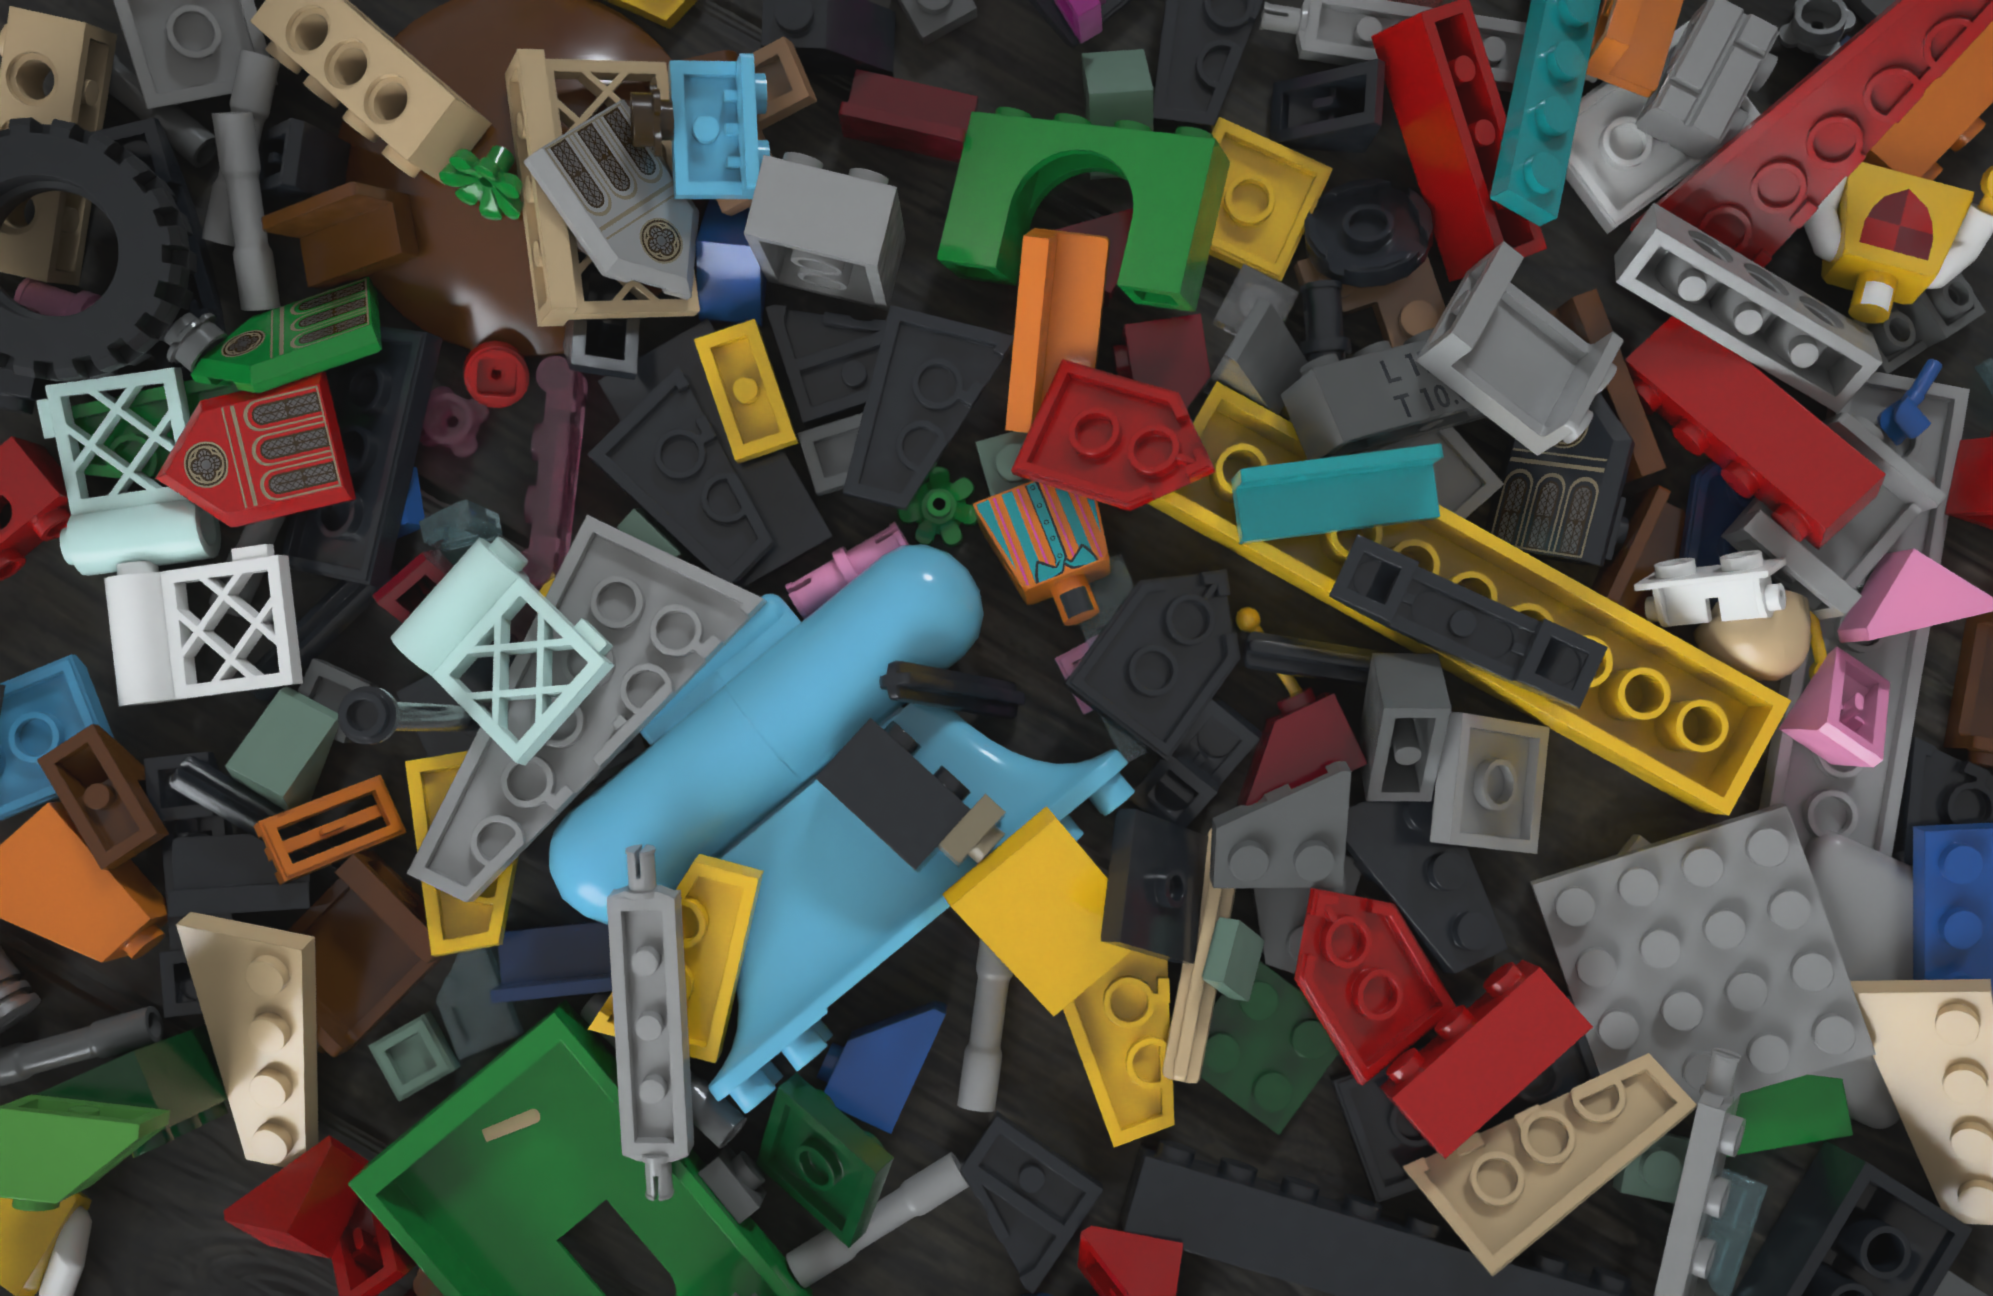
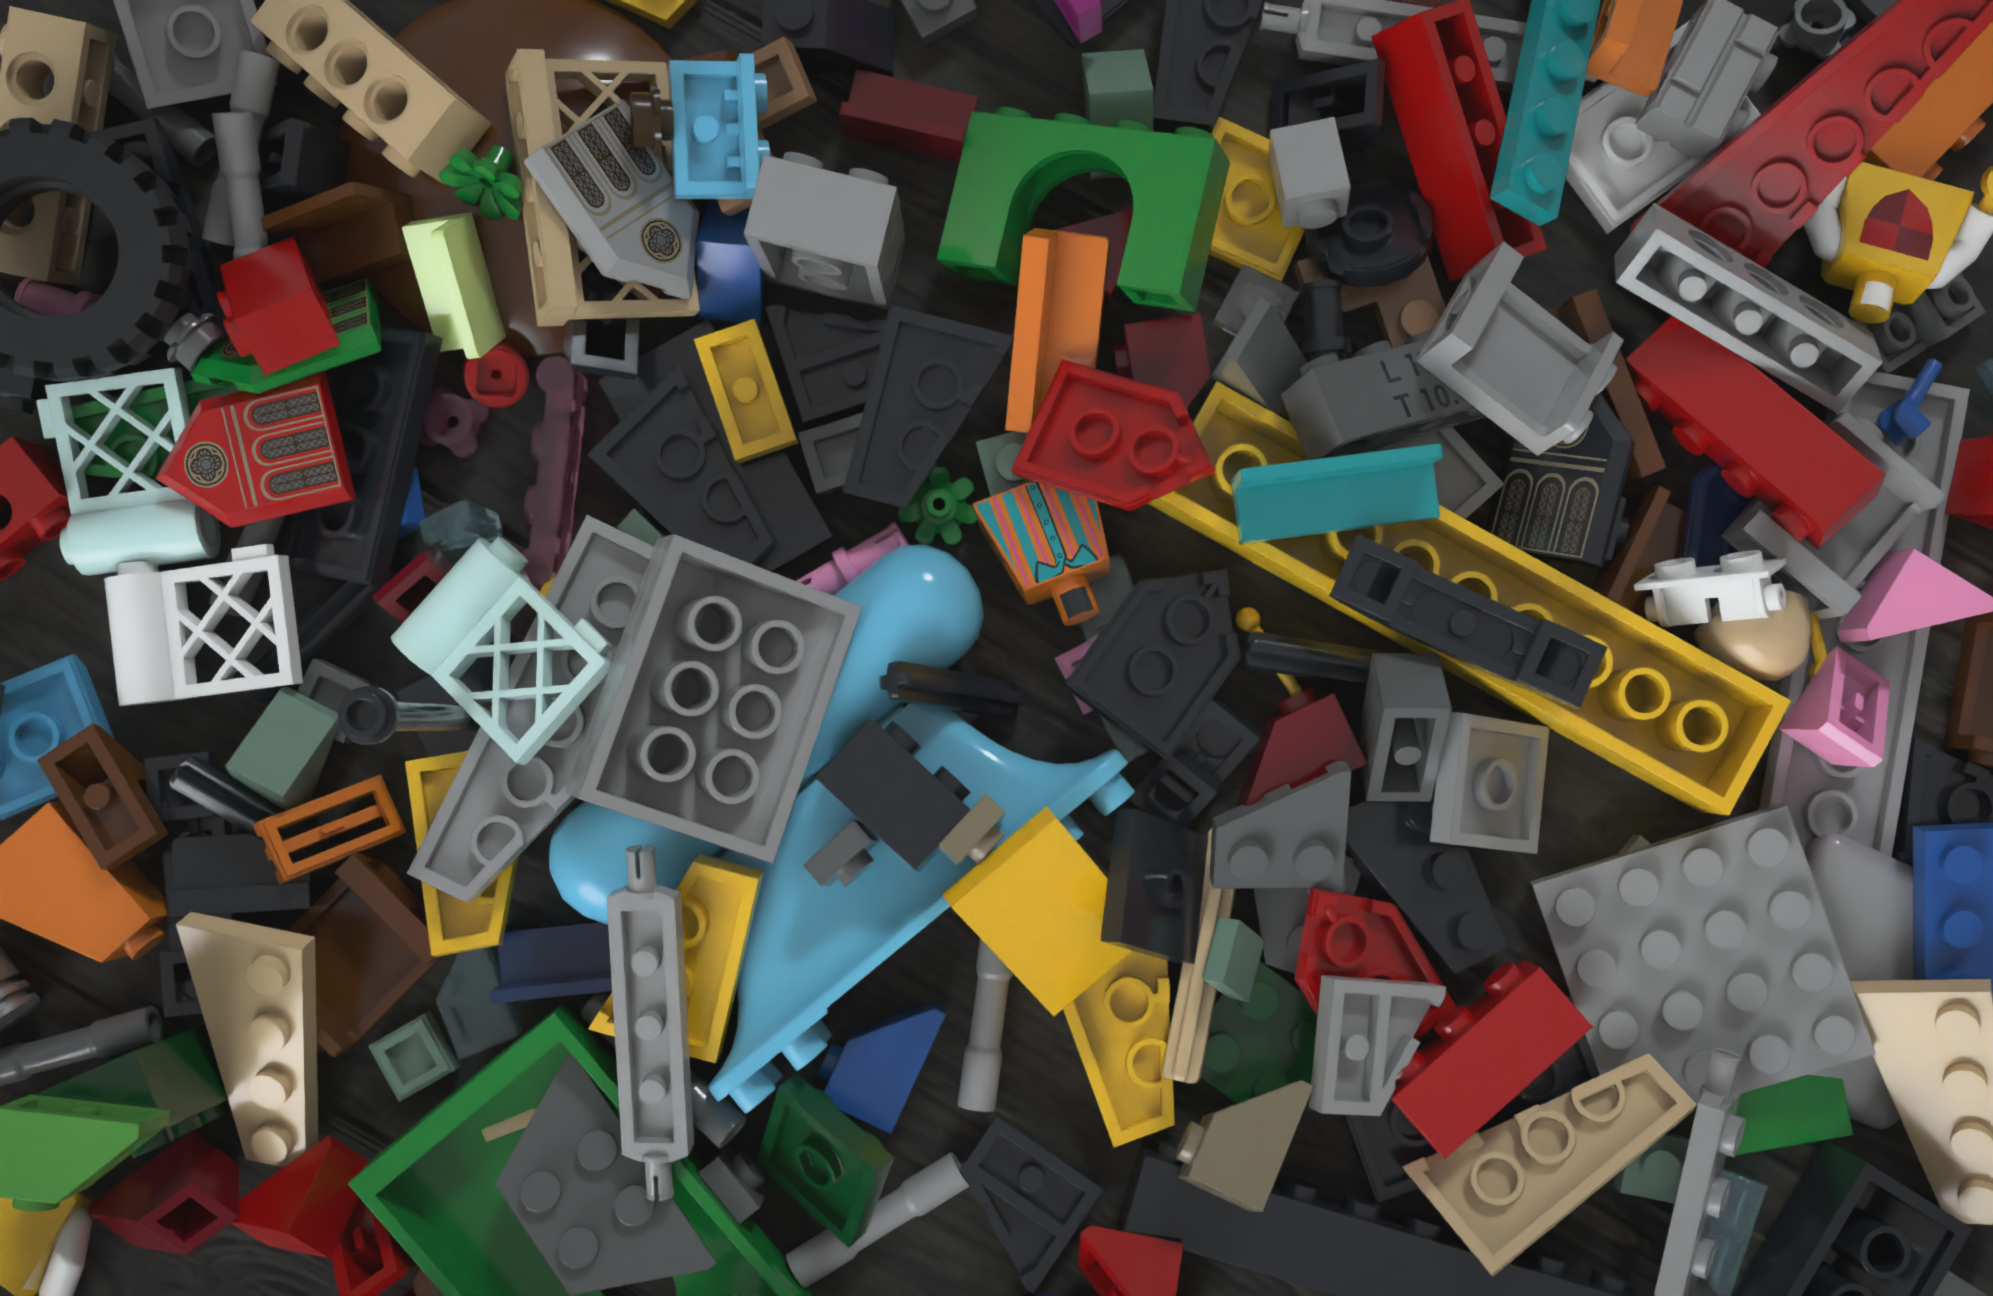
(174, 1198): none -> dark red slope
(275, 307): none -> red brick
(455, 283): none -> yellowish green panel
(588, 1199): none -> dark grey wing
(714, 698): none -> light grey slope
(843, 856): none -> dark grey plate
(1243, 1146): none -> dark tan slope
(1309, 173): none -> light grey brick
(1365, 1040): none -> light grey wing

